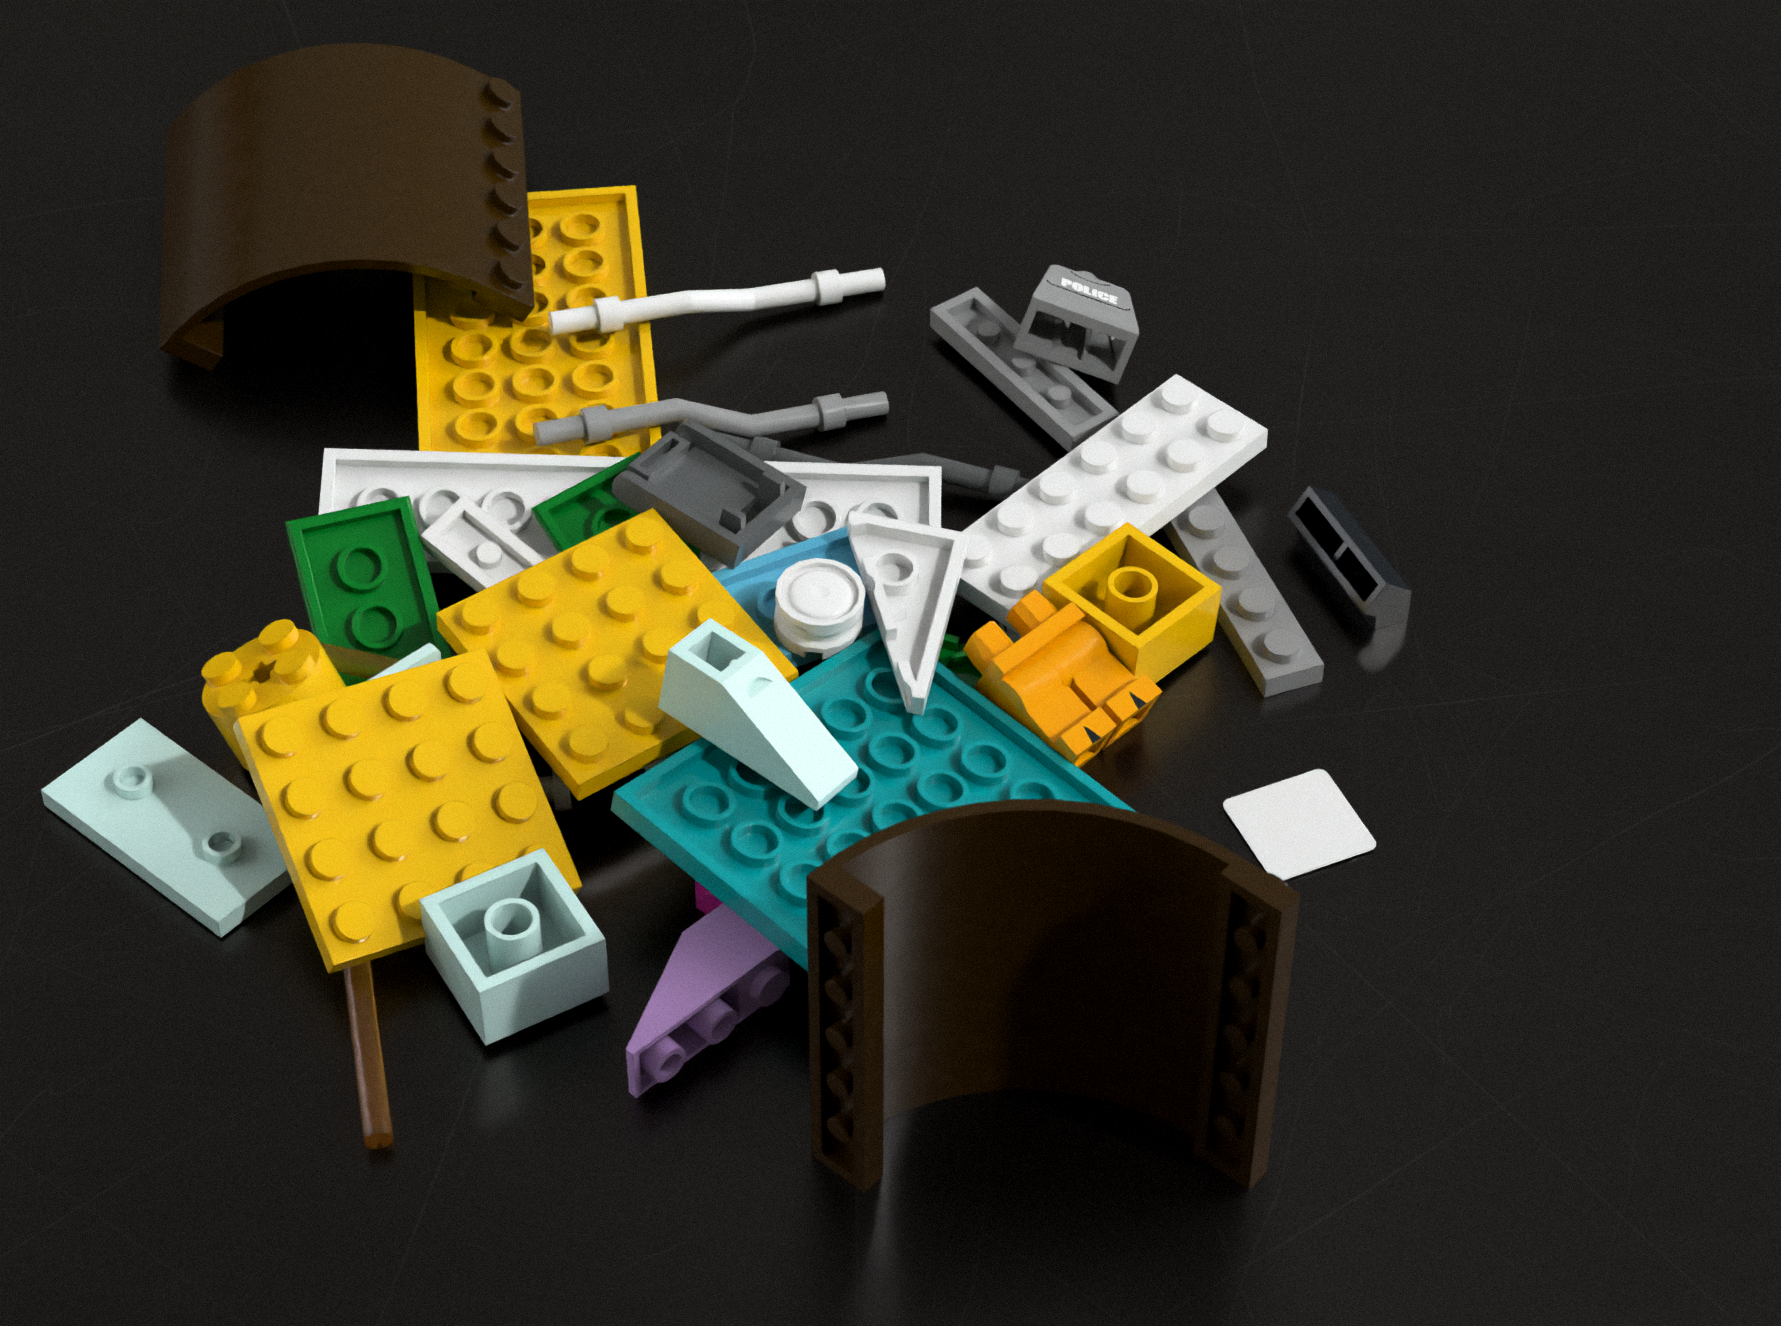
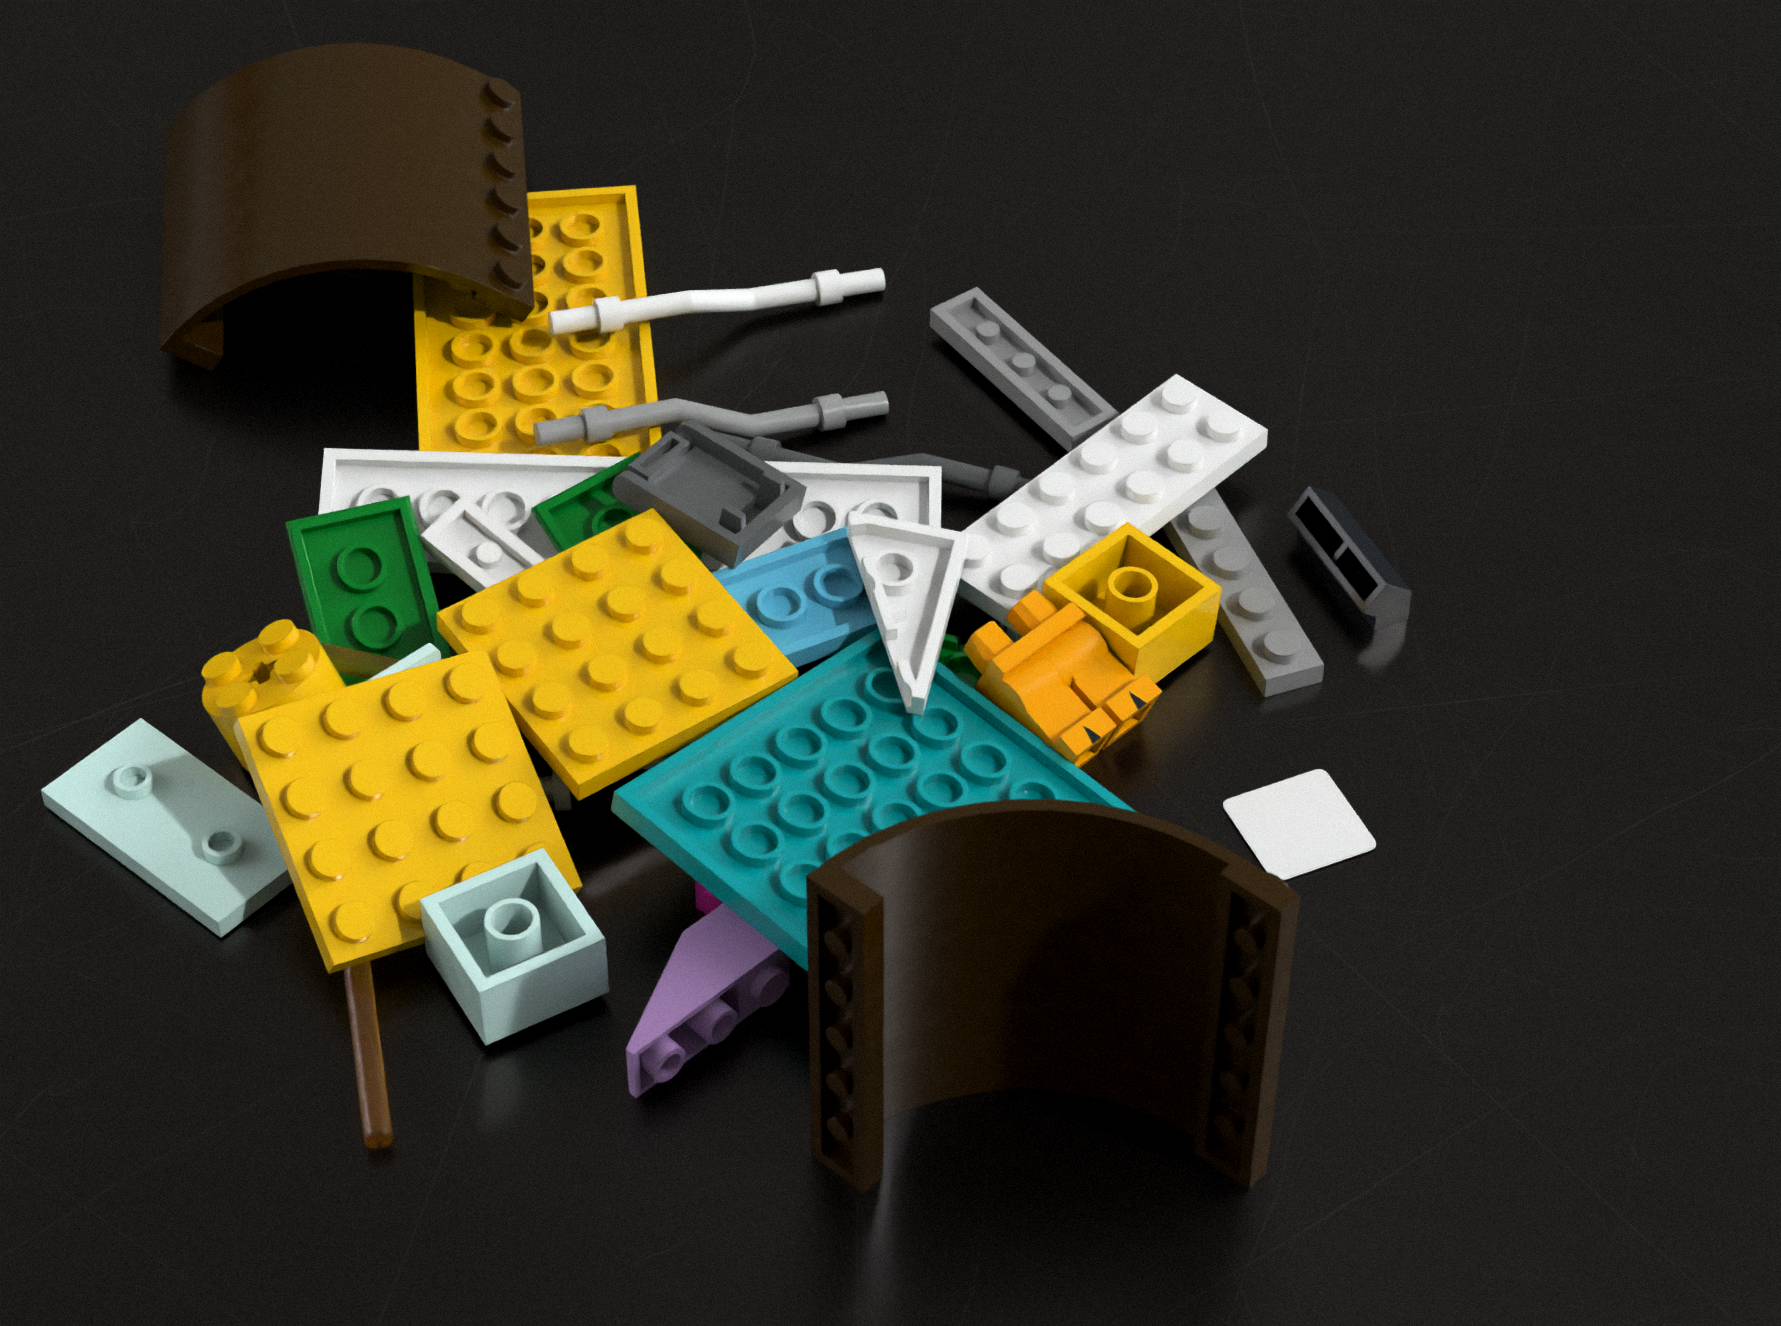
(752, 712): light aqua slope -> none
(818, 607): white wheel -> none
(1080, 323): light grey torso -> none

